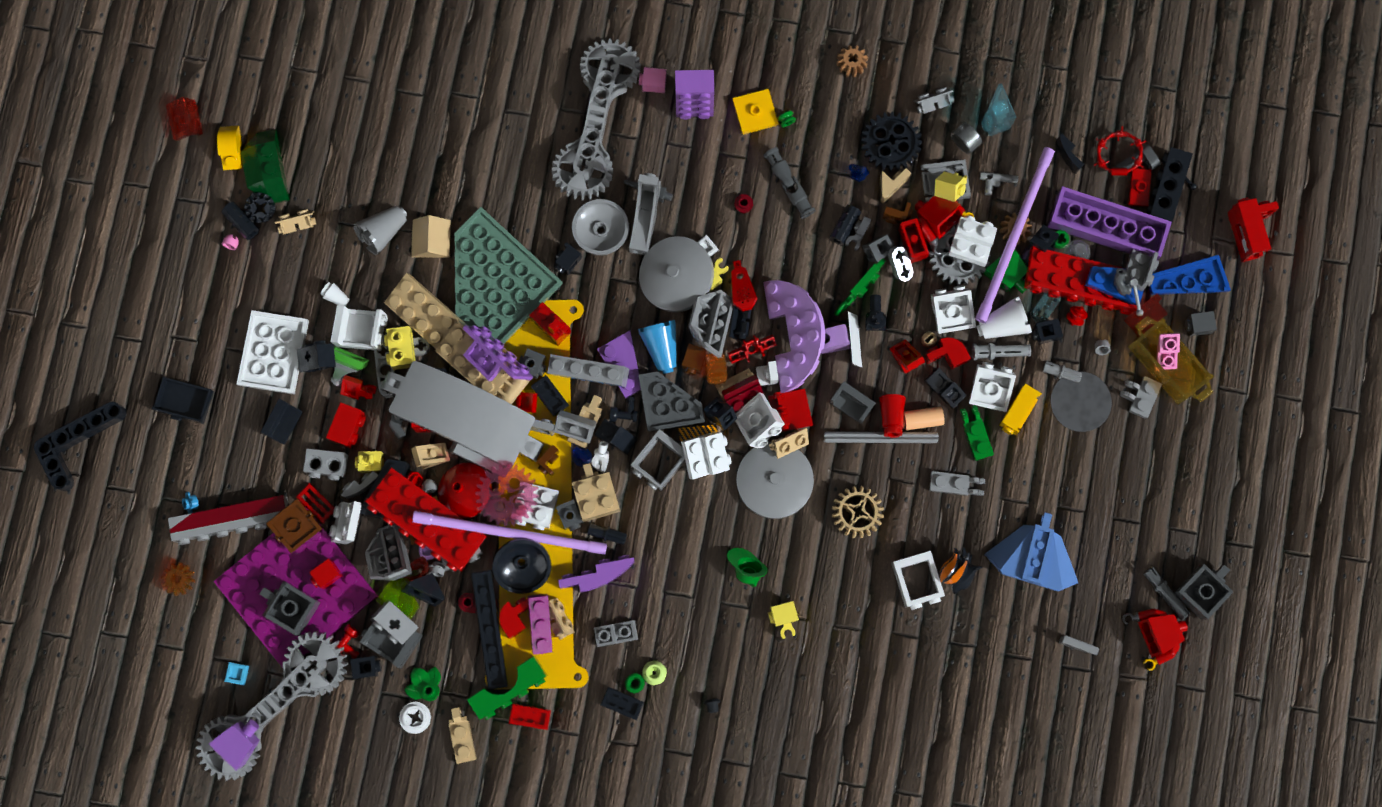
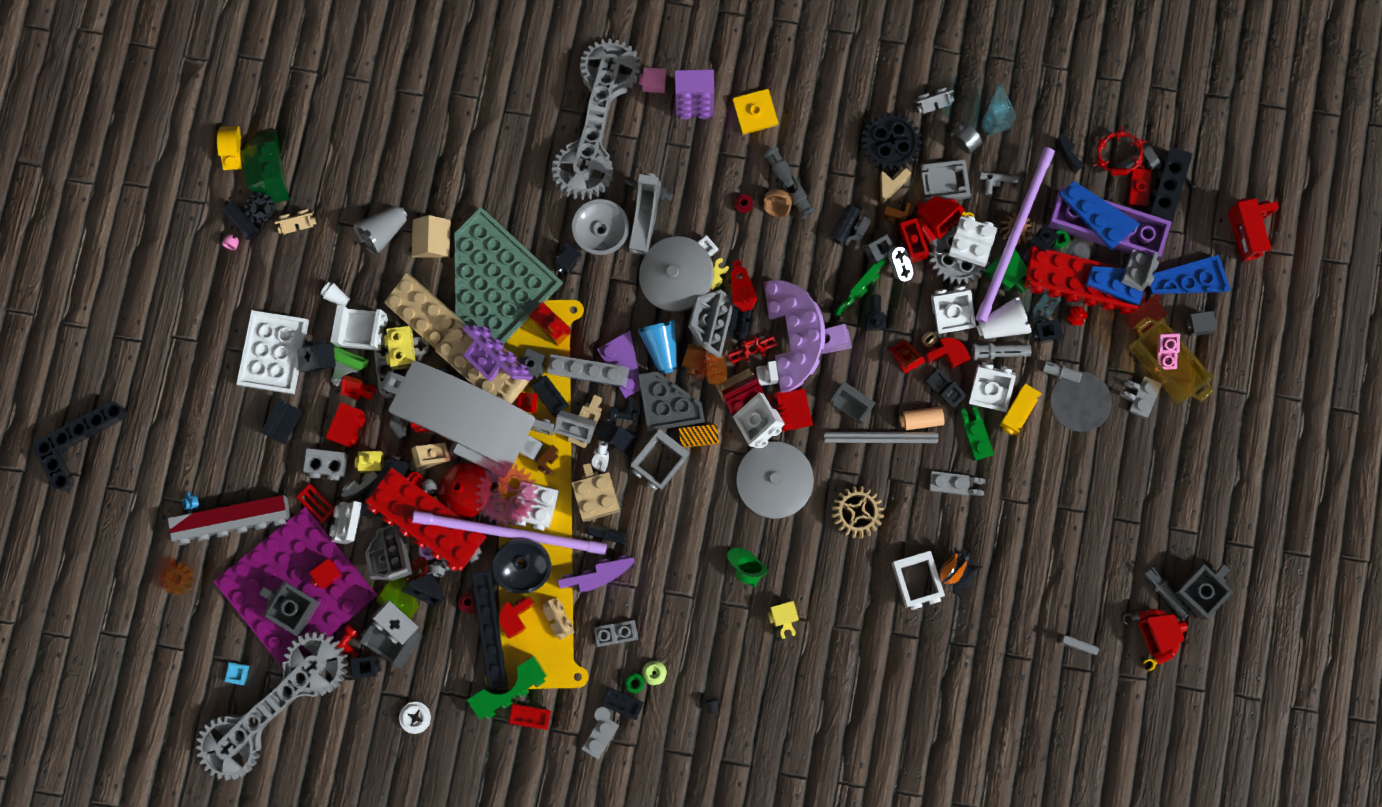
(183, 400): black container -> none
(184, 118): clear red bracket -> none
(237, 743): medium lavender torso -> none
(294, 525): reddish brown plate -> none
(422, 682): green plate -> none
(461, 737): tan hinge -> none
(540, 624): magenta plate -> none
(564, 509): dark grey brick -> none
(581, 456): clear blue plate -> none
(601, 734): none -> light grey hinge
(706, 455): white plate -> none
(720, 413): black brick -> none
(777, 202): none -> medium nougat hair
(786, 119): green bush -> none
(790, 443): tan hinge -> none
(852, 54): medium nougat gear -> none
(855, 339): white sticker -> none
(858, 172): clear blue plate -> none
(892, 414): red plant -> none
(950, 186): light yellow brick -> none
(1035, 556): medium blue panel -> none
(1101, 217): none -> blue wing
(1102, 343): light grey hinge -> none
(1119, 282): dark grey arm -> none
(1133, 281): light grey hinge -> none

